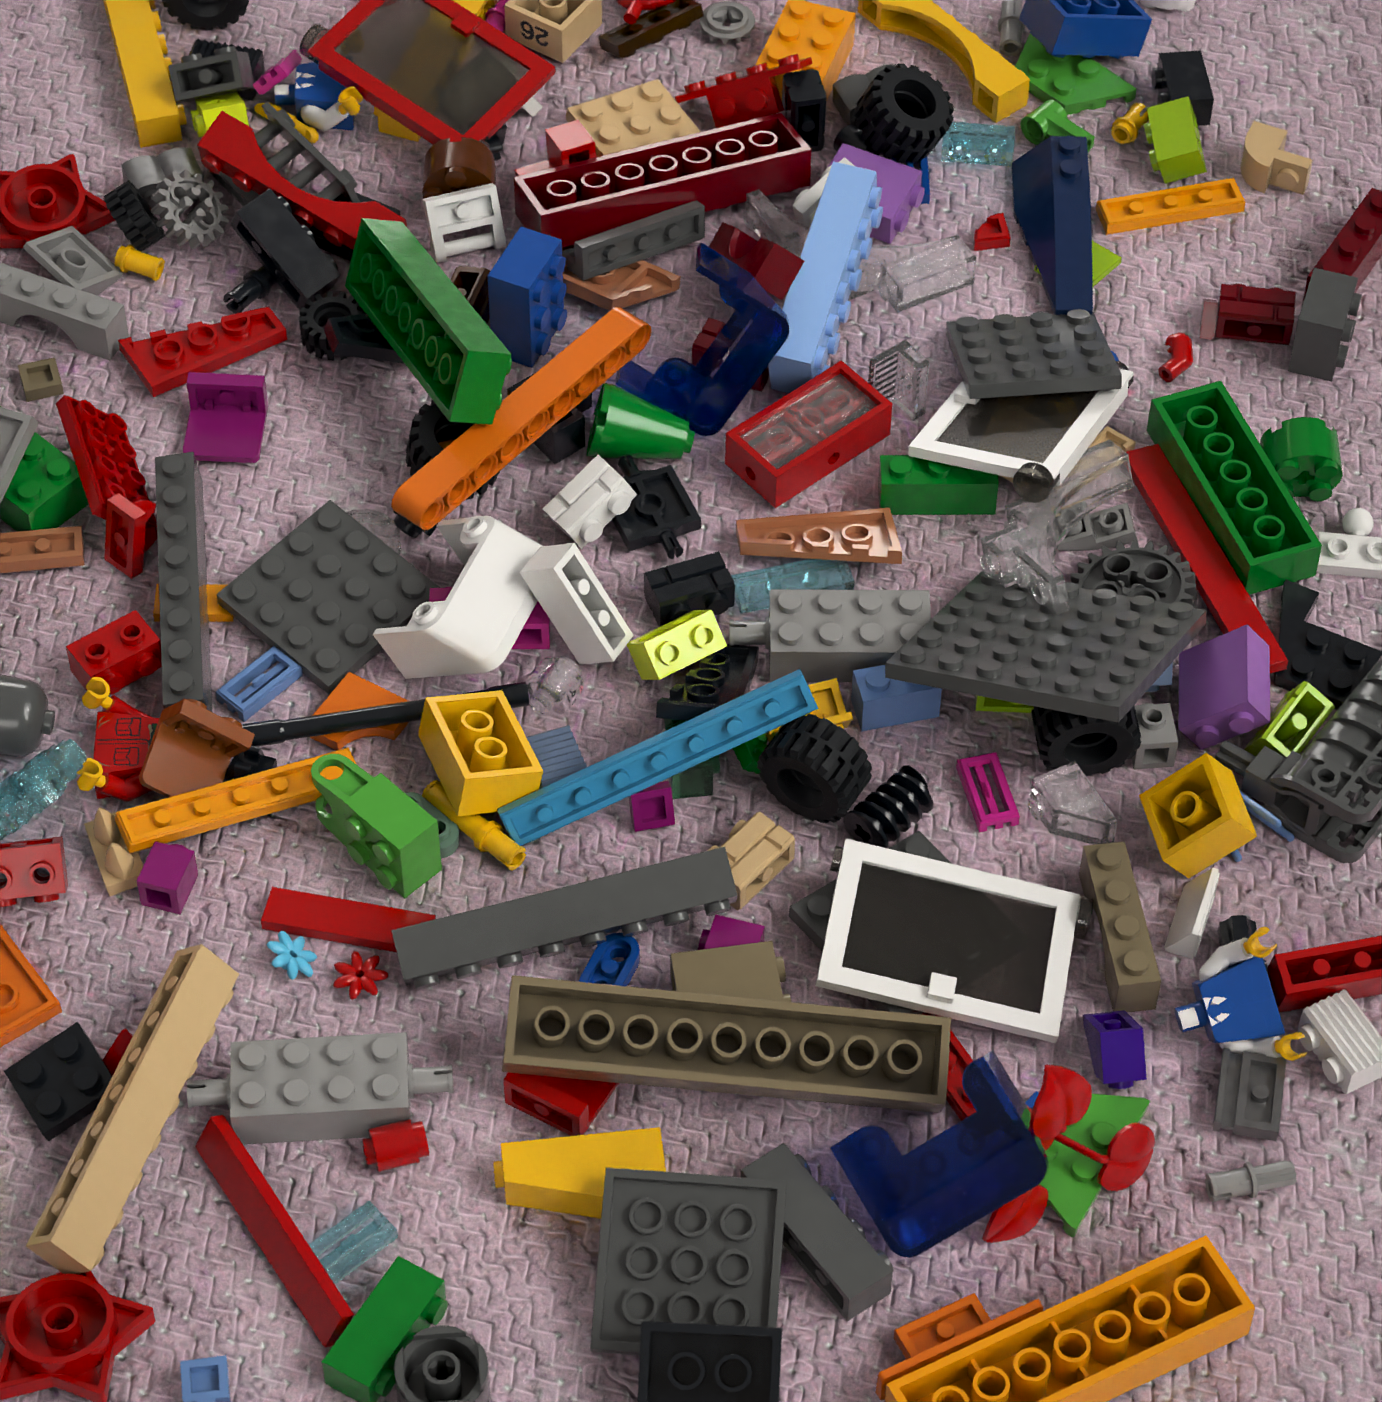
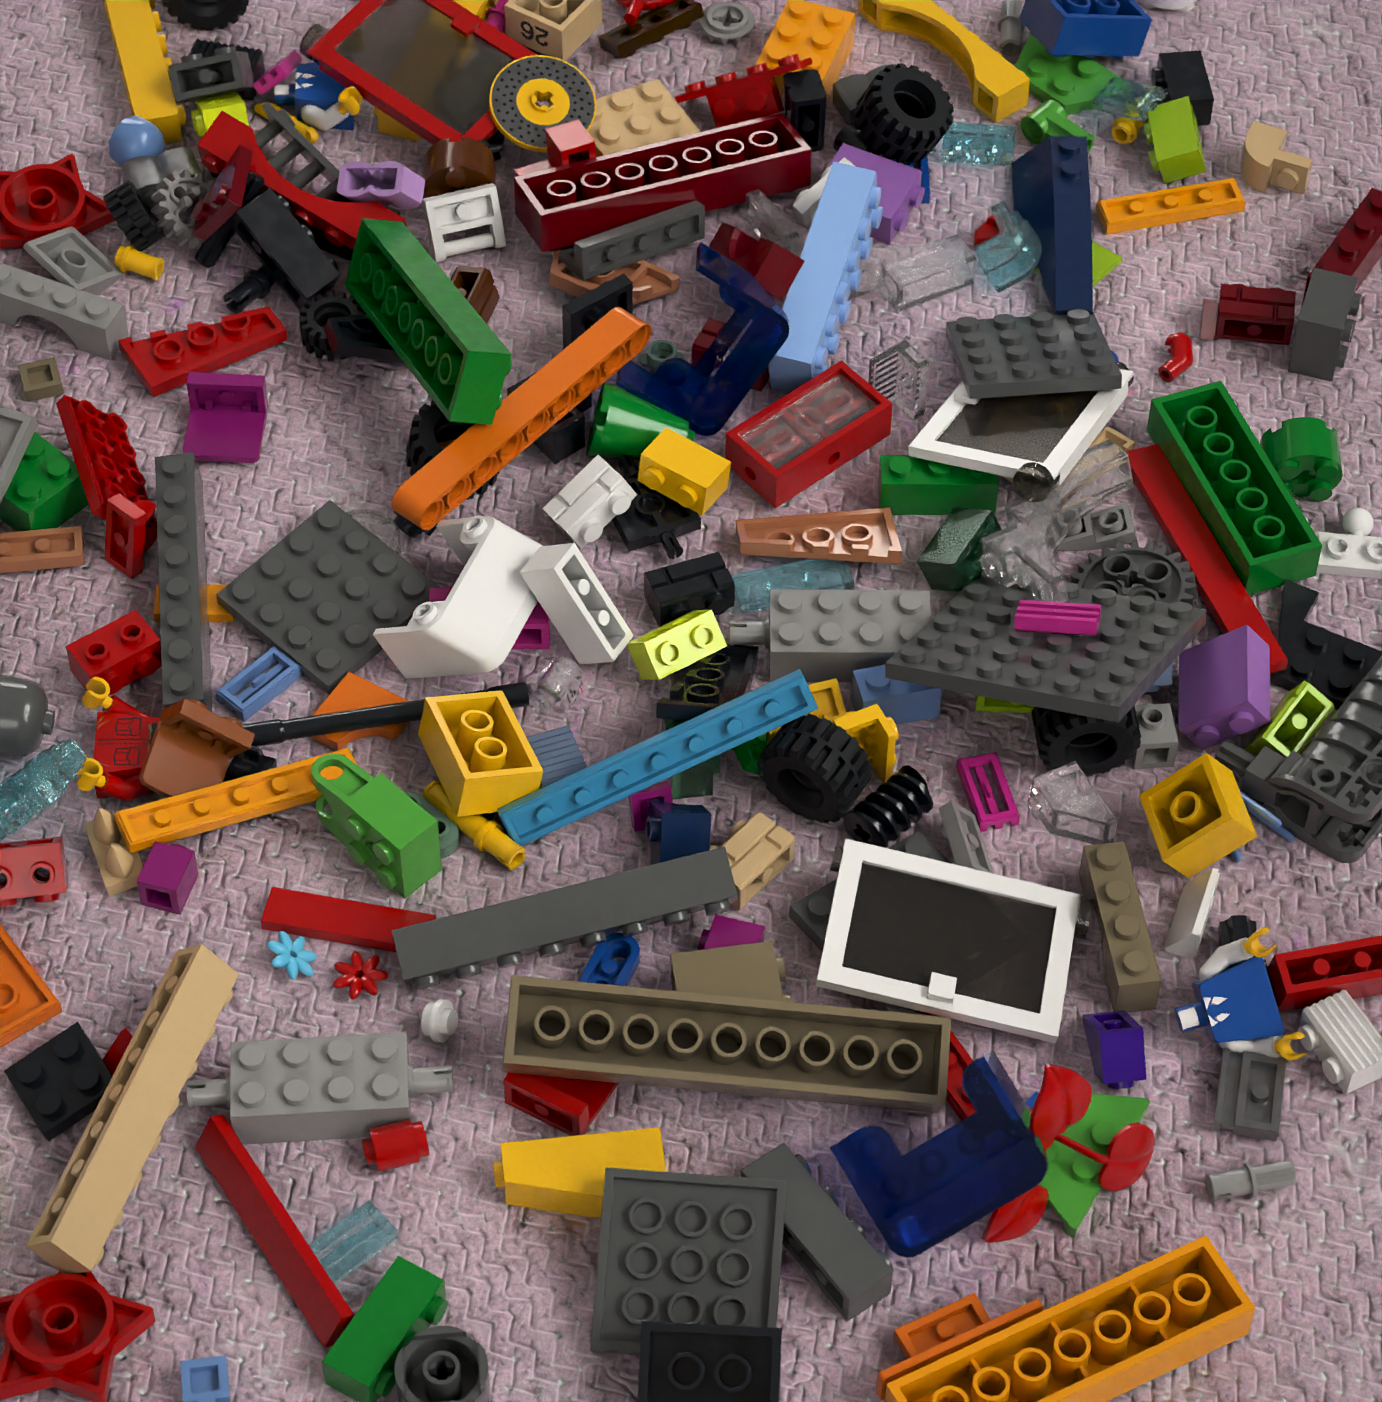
(135, 138): none -> medium blue hair
(213, 247): none -> black axle
(224, 196): none -> dark red wing
(384, 182): none -> lavender brick
(439, 1020): none -> white plate
(528, 295): blue brick -> none
(533, 80): none -> piece
(590, 307): none -> black plate
(657, 353): none -> sand green plate
(676, 830): none -> dark blue brick
(684, 471): none -> yellow brick
(875, 735): none -> yellow bracket
(956, 548): none -> clear green brick
(964, 836): none -> light grey plate
(1011, 253): none -> clear light blue brick
(1057, 617): none -> dark pink tile
(1124, 103): none -> clear light blue tile

